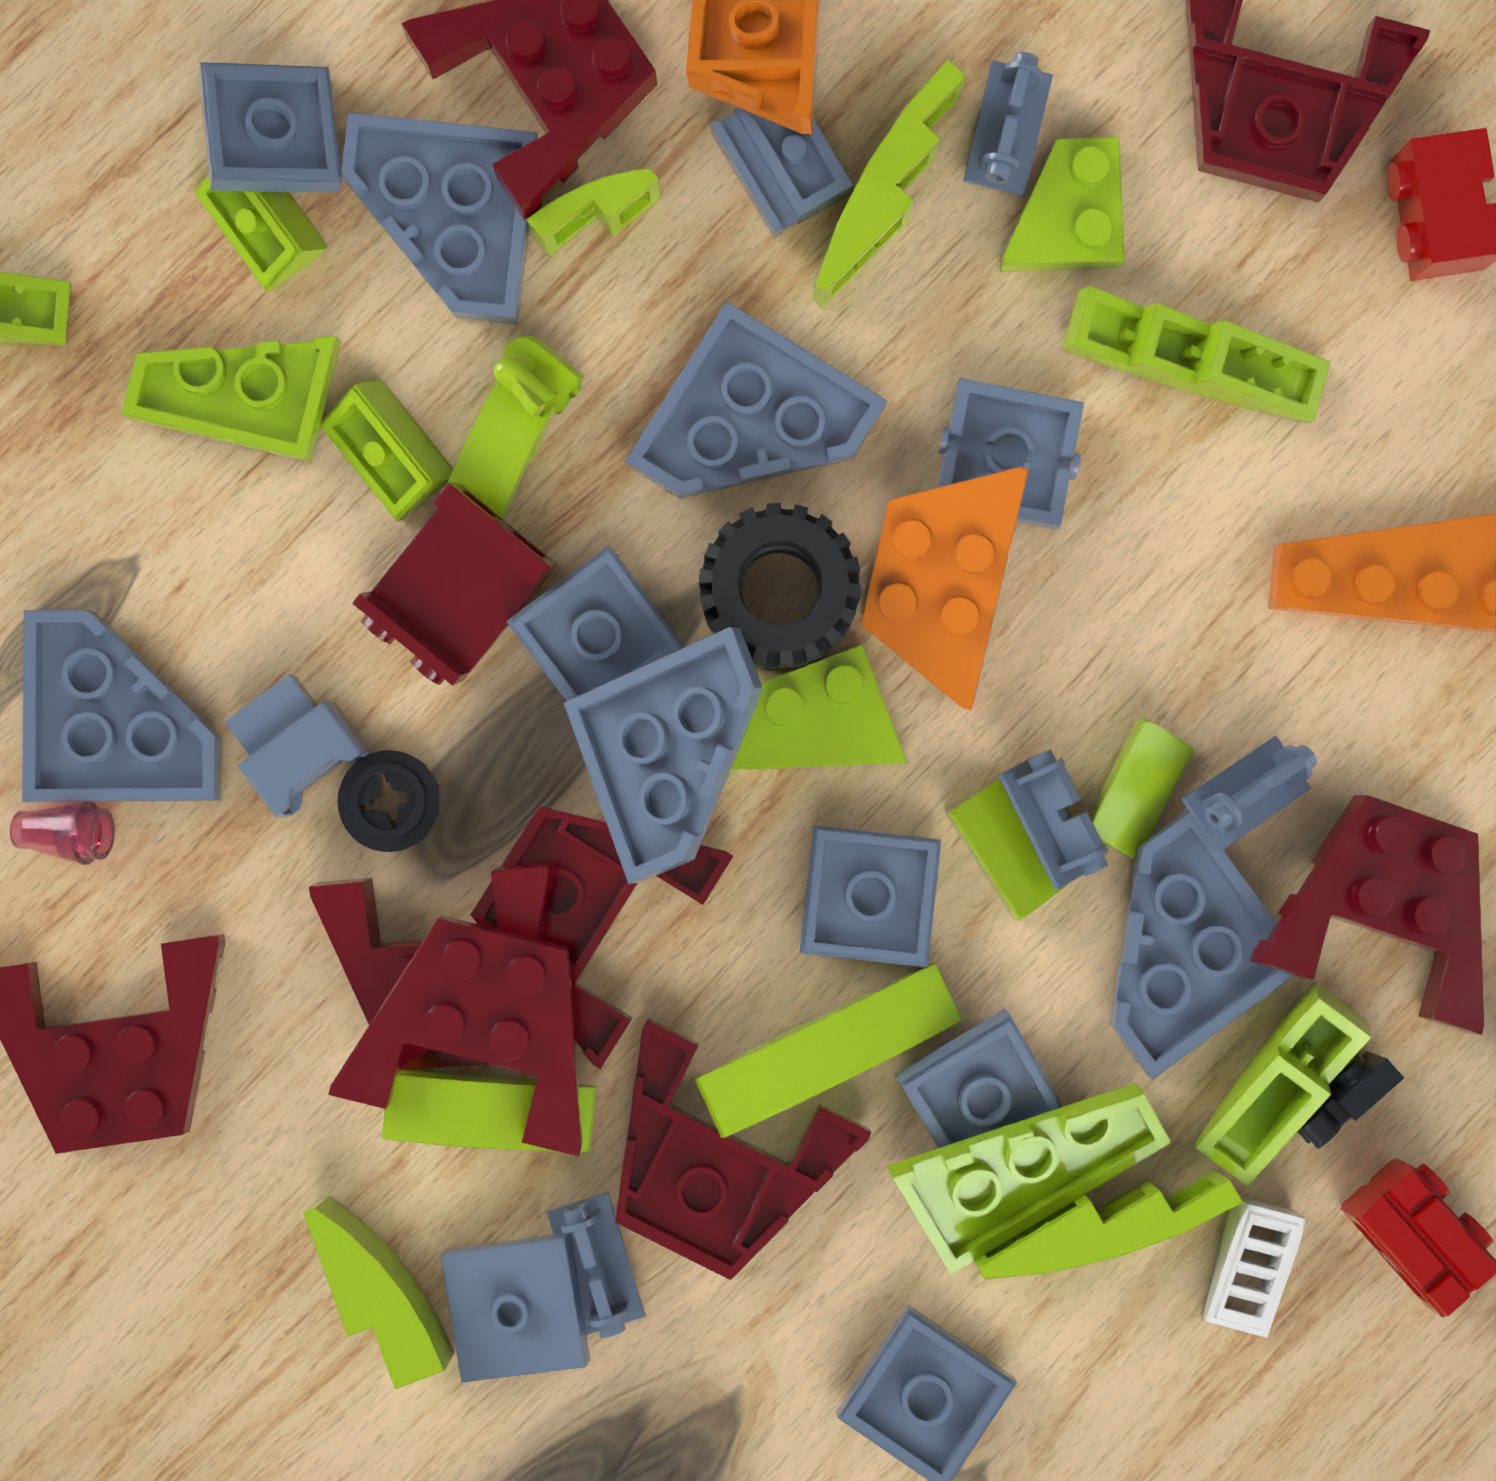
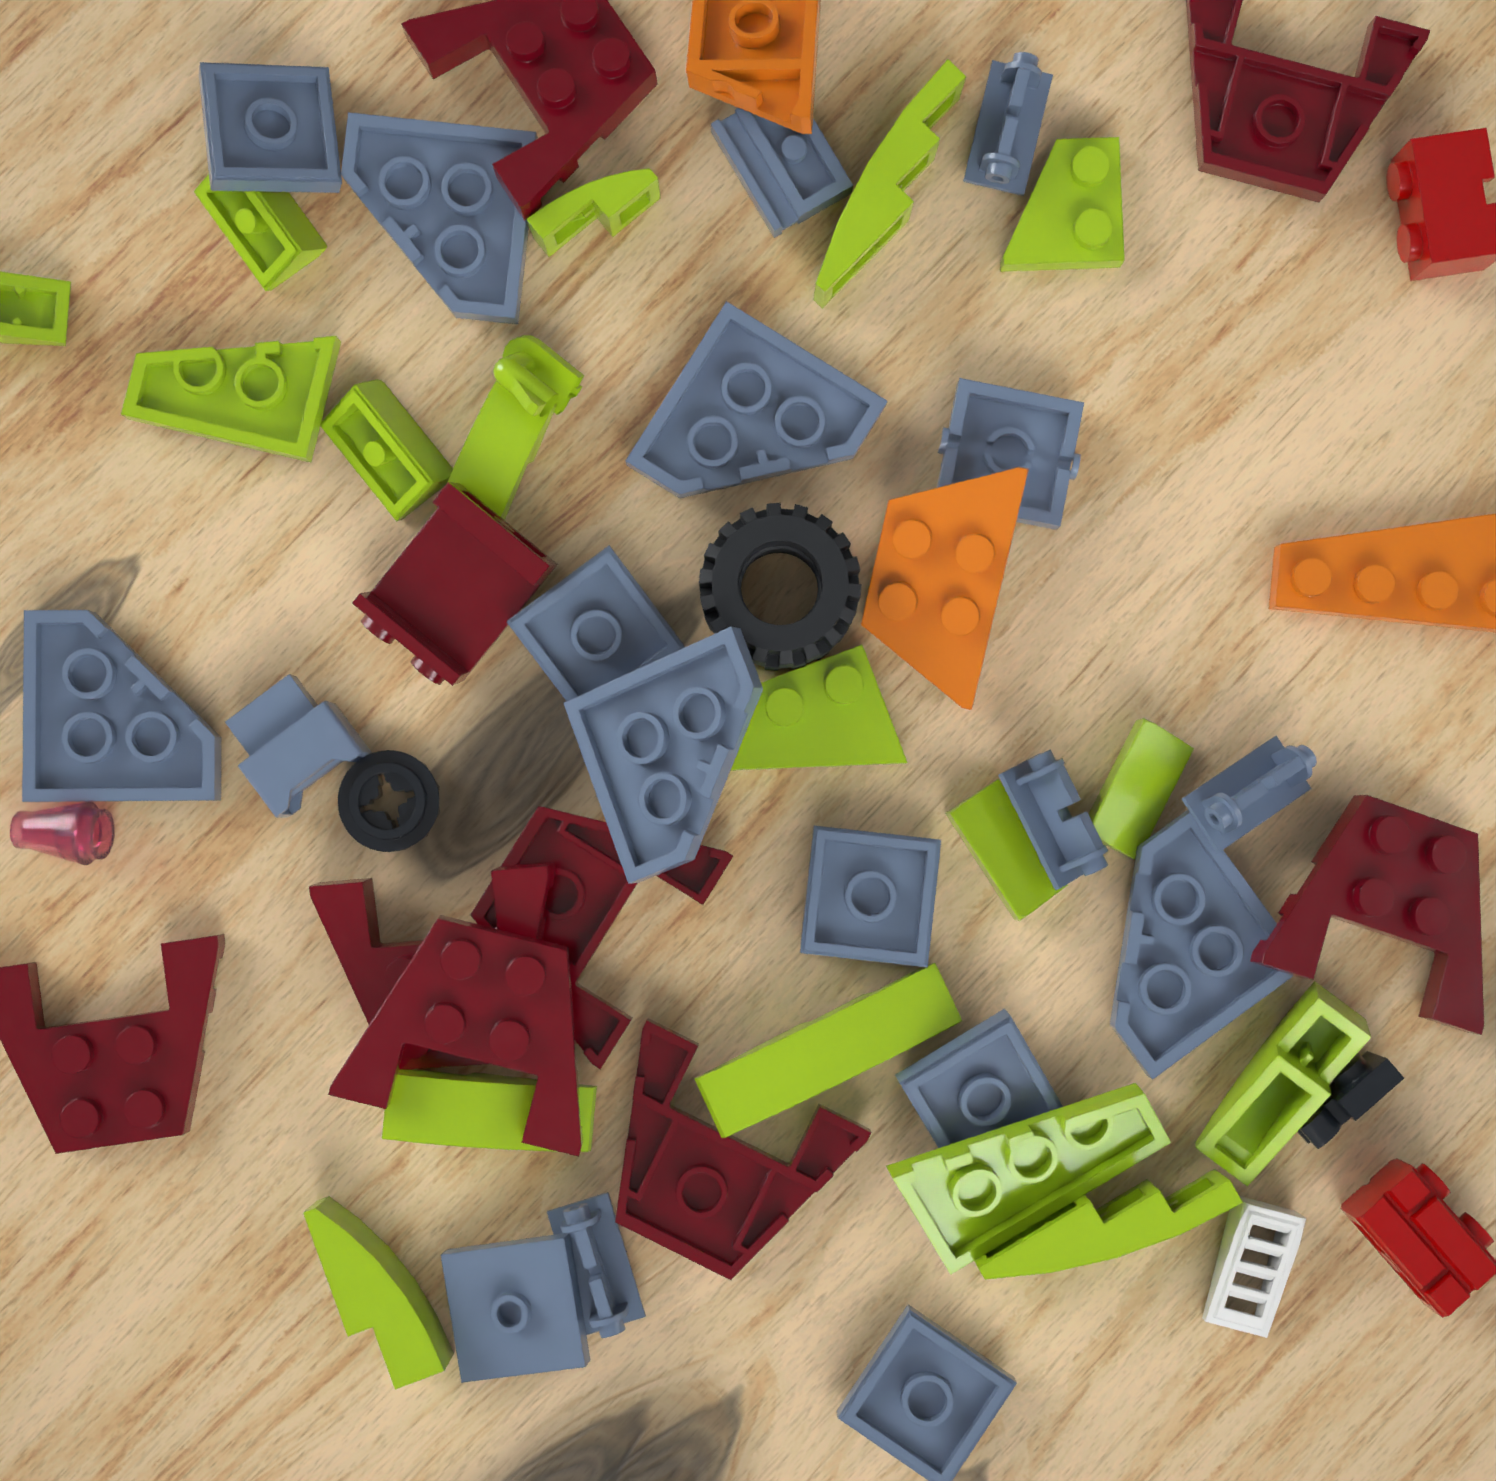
(1196, 356): lime slope -> none

